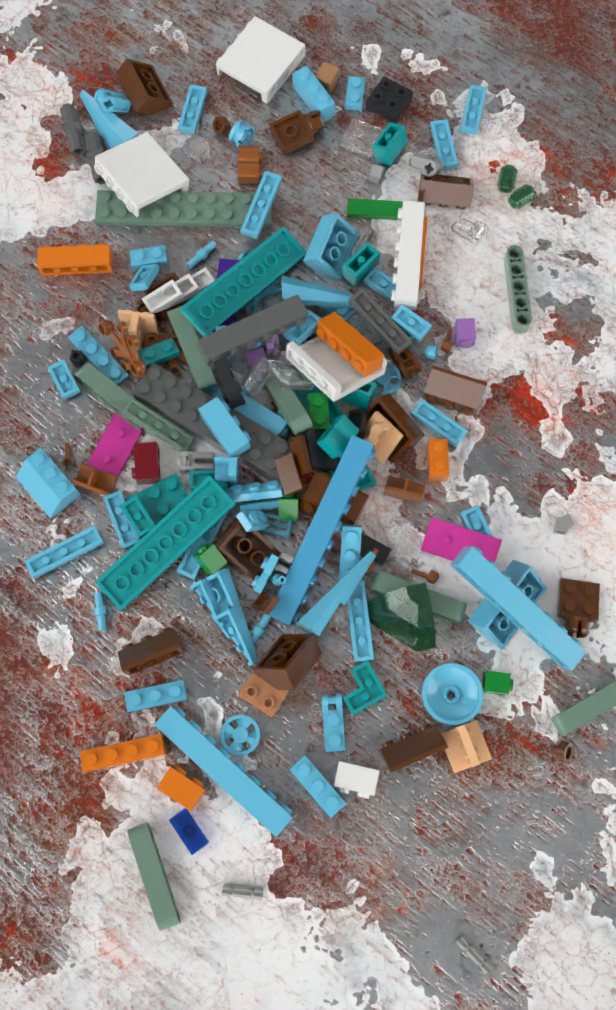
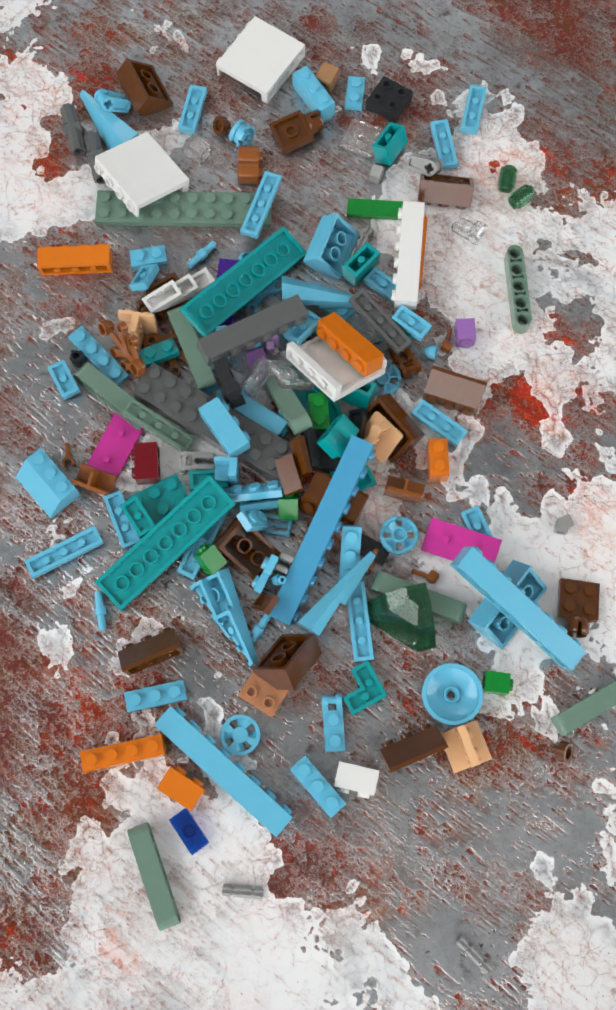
(398, 535): none -> medium azure piece

